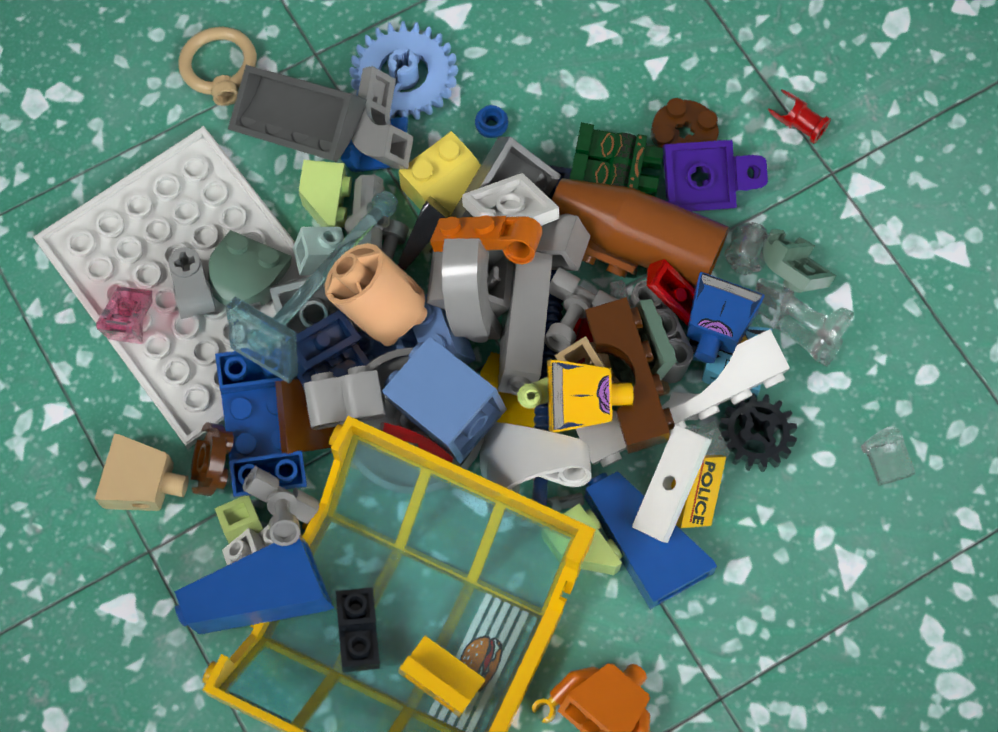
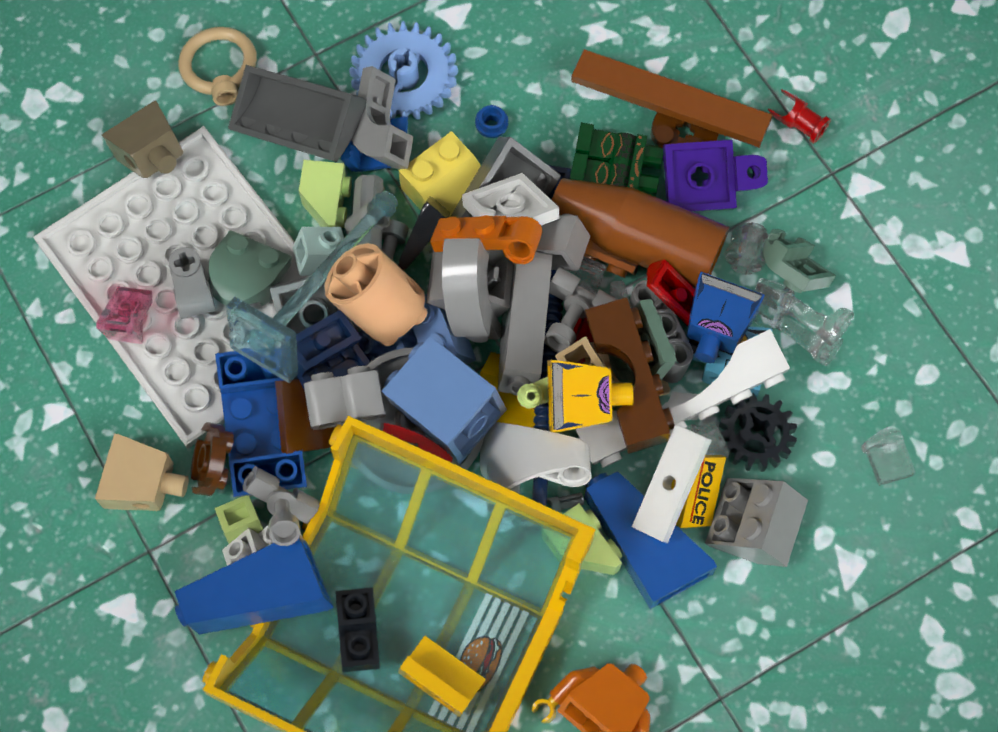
(145, 142): none -> dark tan torso
(590, 274): none -> clear tile
(671, 98): none -> dark orange tile
(757, 520): none -> light grey slope

